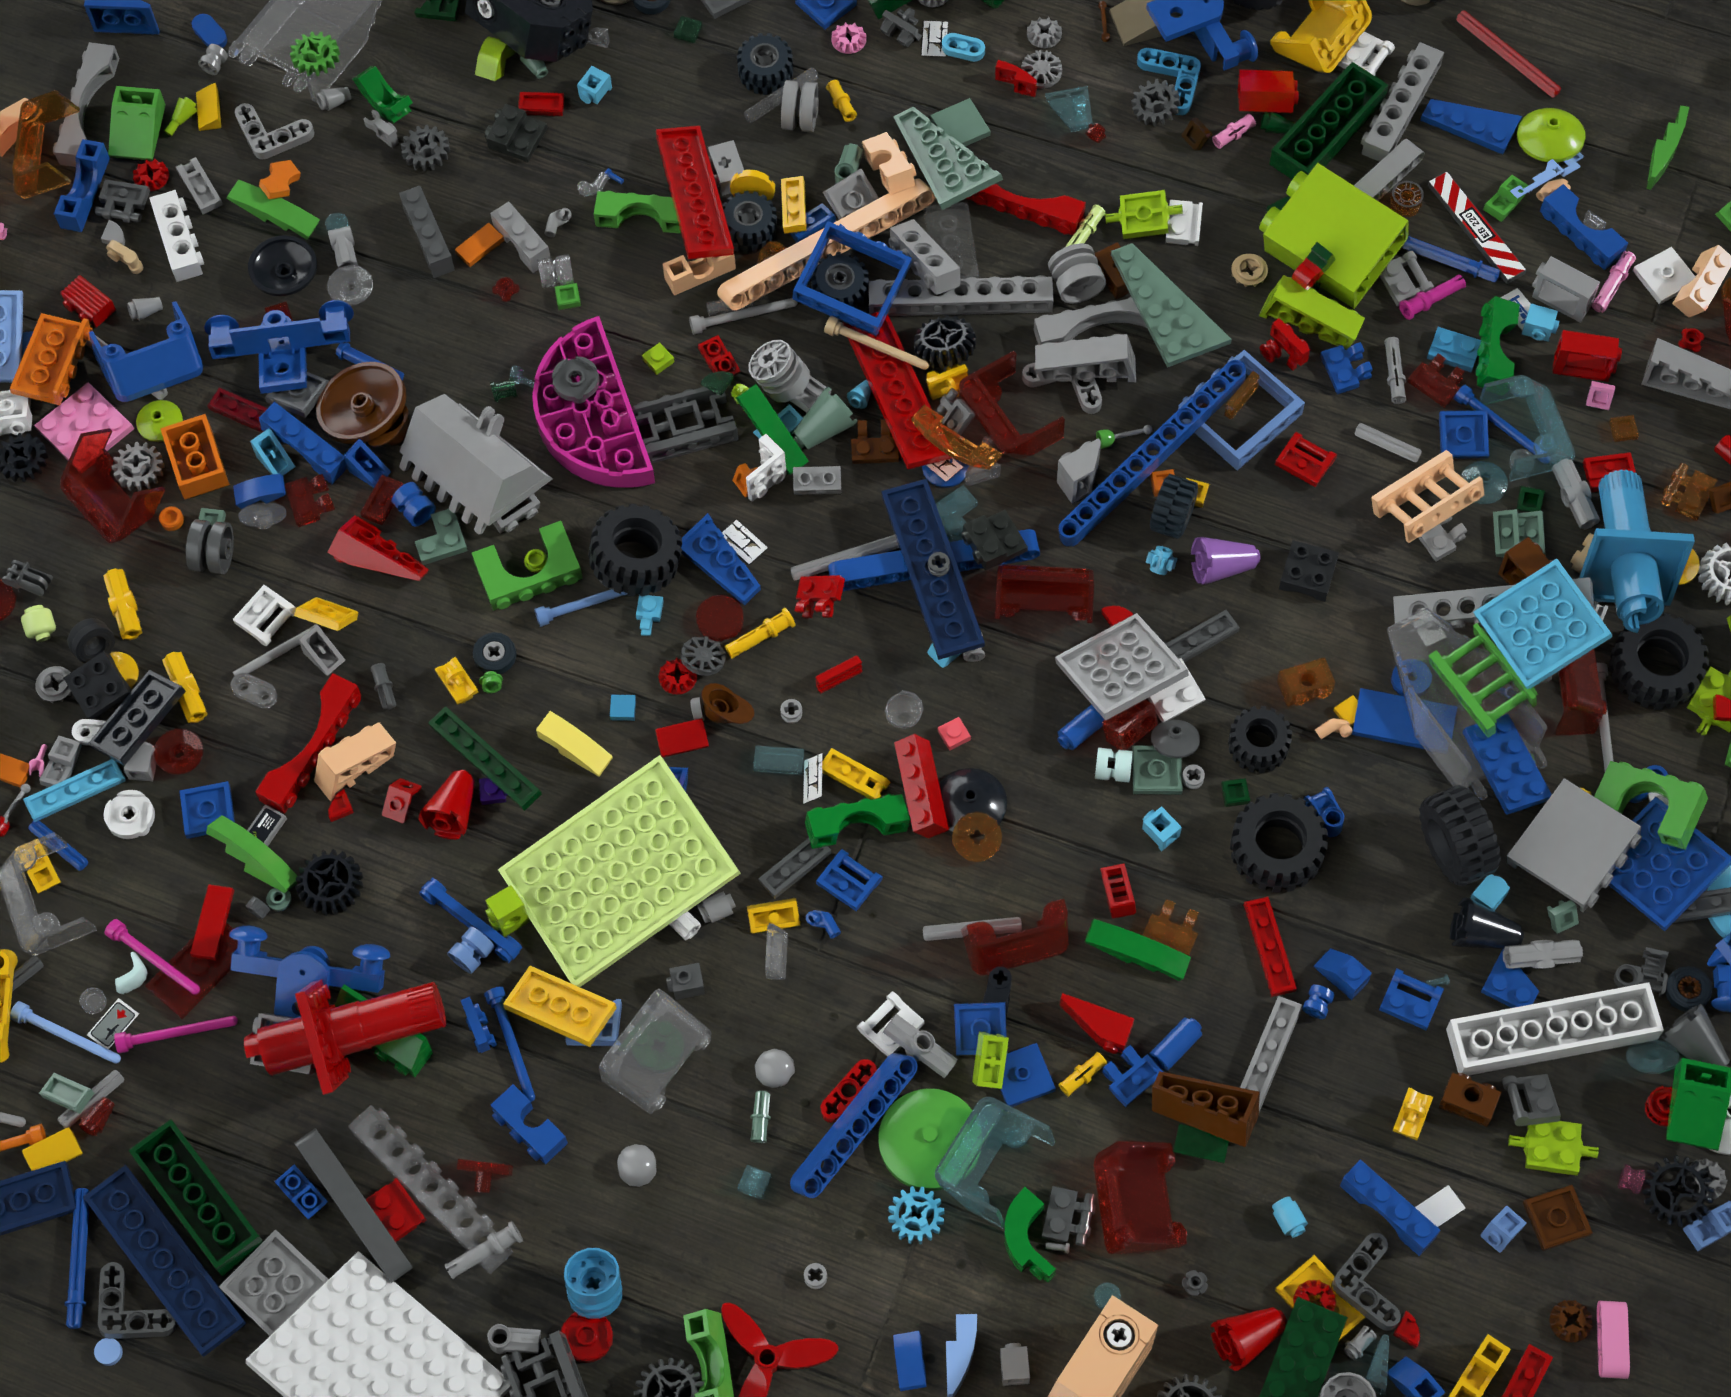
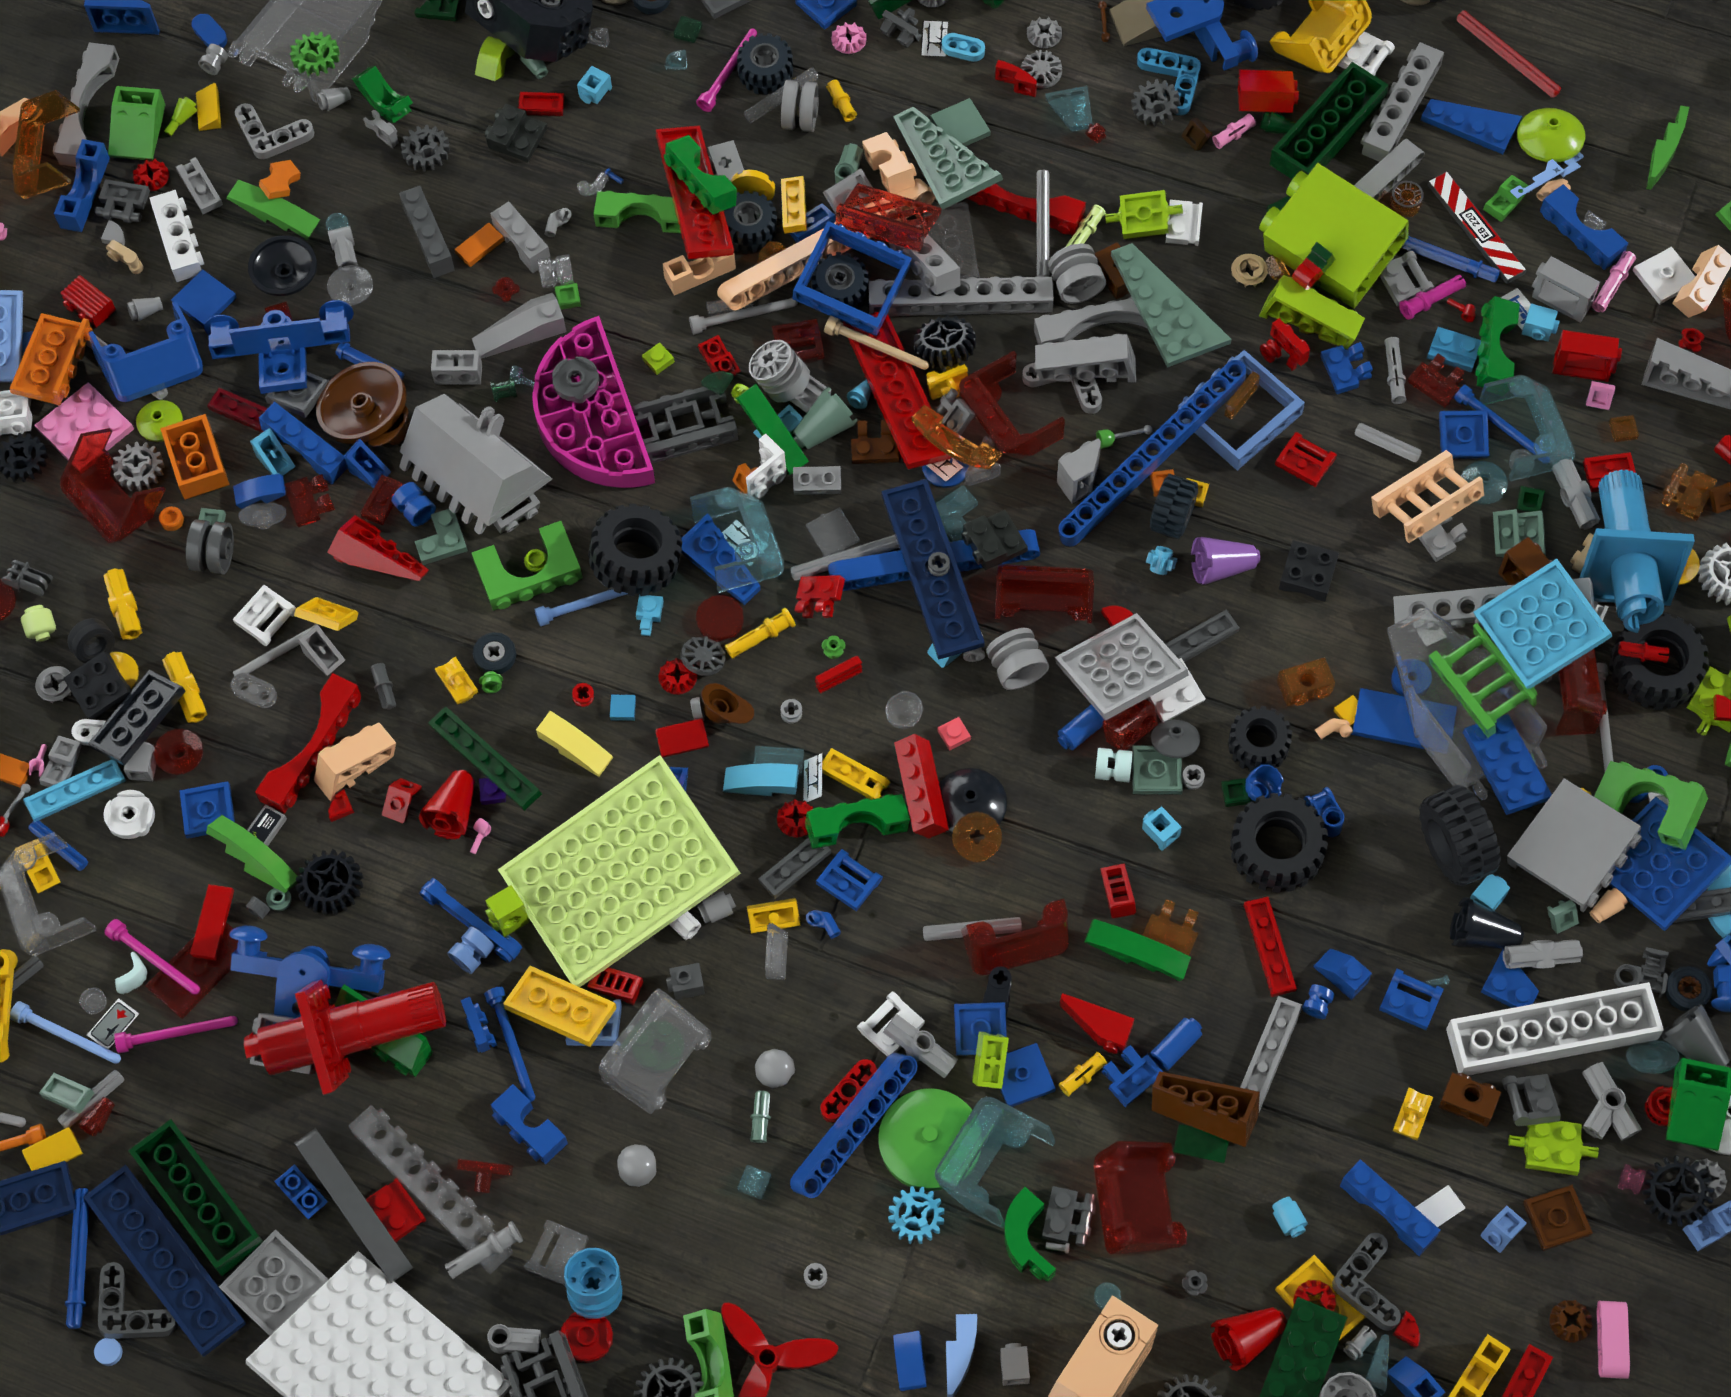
(204, 297): none -> blue tile
(456, 366): none -> light grey brick
(483, 830): none -> bright pink hand
(526, 324): none -> light grey wedge
(566, 1246): none -> clear plate
(575, 695): none -> red bush
(628, 997): none -> red slope
(676, 60): none -> clear light blue tile
(708, 99): none -> dark pink piece
(713, 191): none -> green arch
(757, 558): none -> clear light blue windscreen
(761, 779): none -> medium azure slope
(788, 825): none -> red gear
(801, 334): none -> clear red plate
(832, 532): none -> clear piece
(836, 652): none -> bright green plate
(885, 226): none -> clear red fence
(1017, 658): none -> light grey wheel
(1042, 222): none -> light grey axle
(1263, 781): none -> blue hair
(1276, 268): none -> clear orange plate
(1468, 311): none -> red hand
(1604, 1114): none -> light grey piece
(1608, 905): none -> light nougat cone
(1643, 651): none -> red axle

